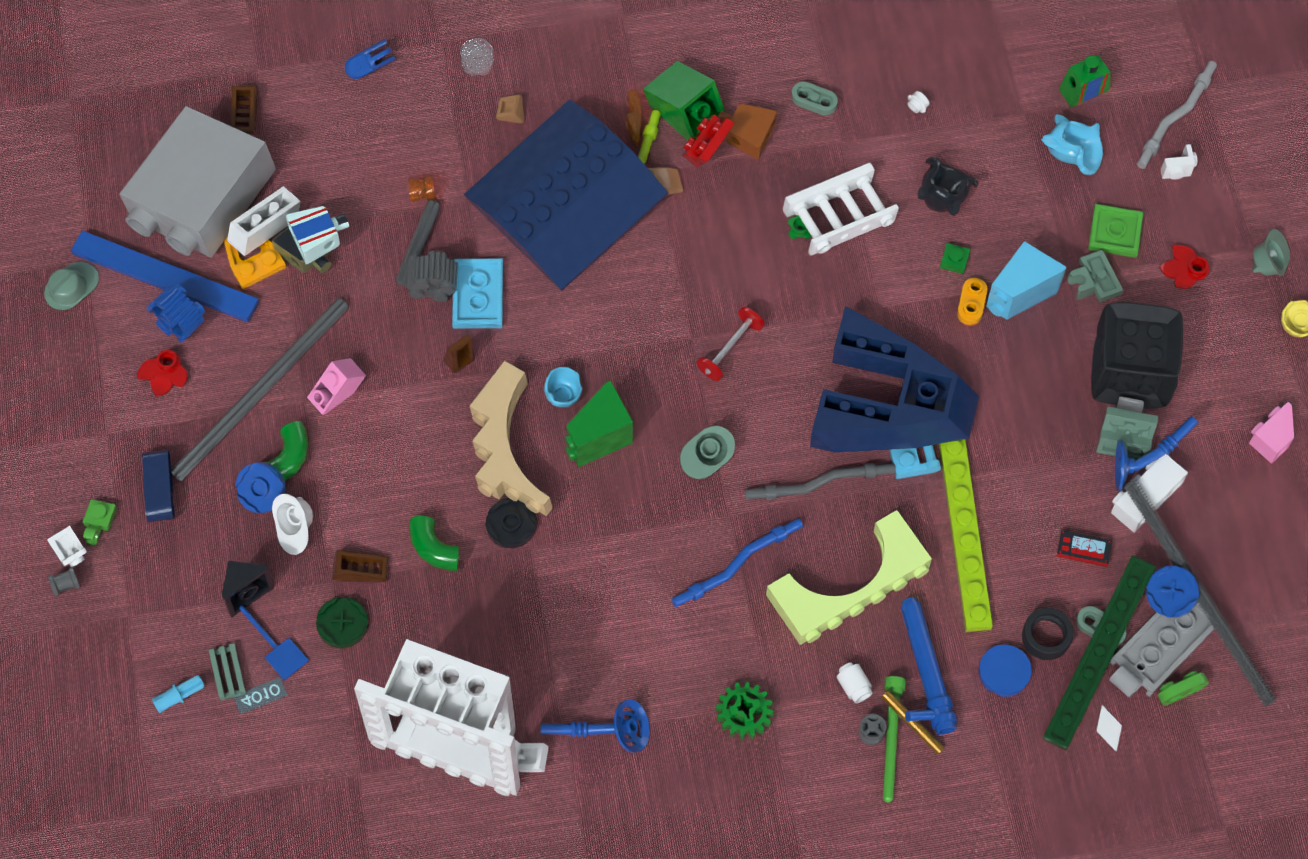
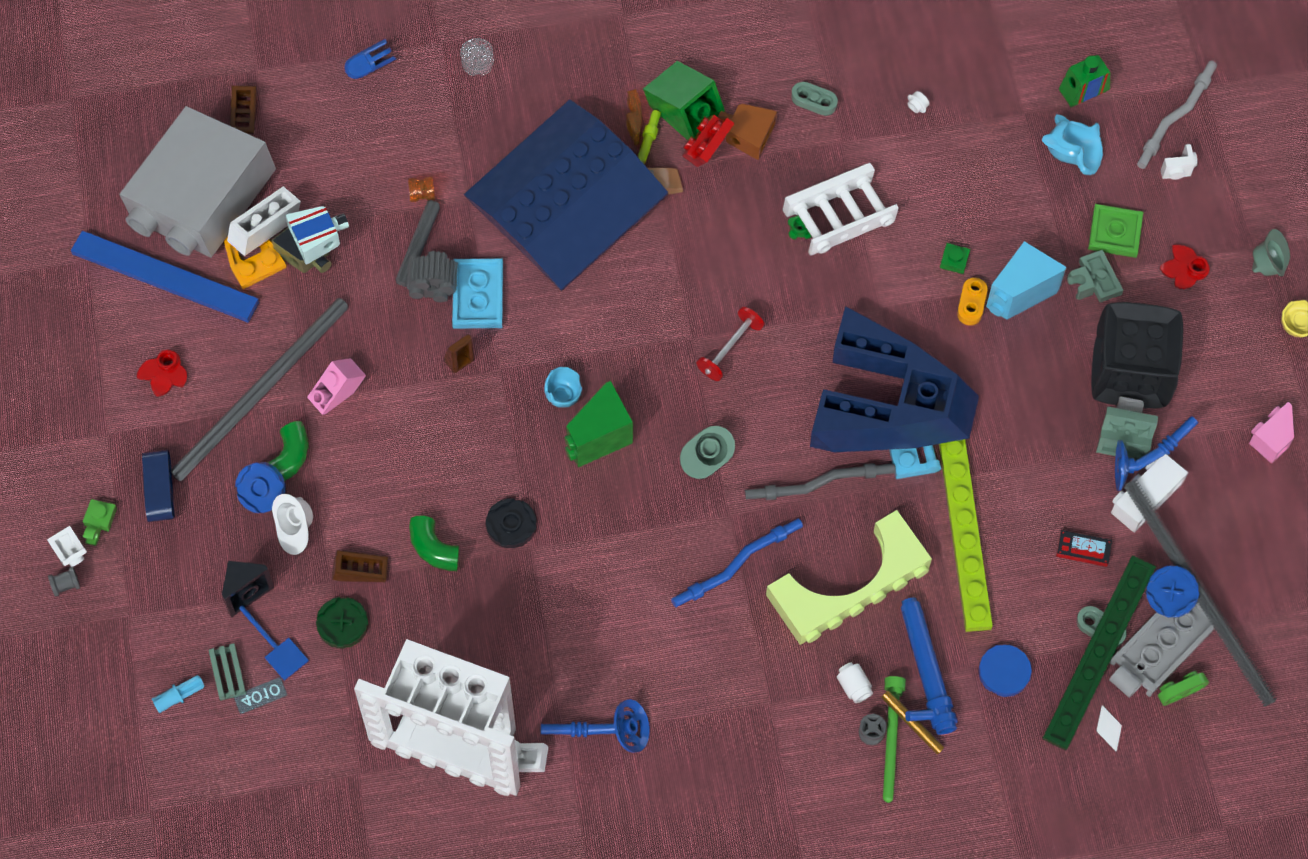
(70, 285): sand green piece -> none
(176, 312): blue brick -> none
(494, 412): tan arch -> none
(511, 109): medium nougat slope -> none
(754, 707): green gear -> none
(944, 187): black hair -> none
(1054, 616): black tyre -> none

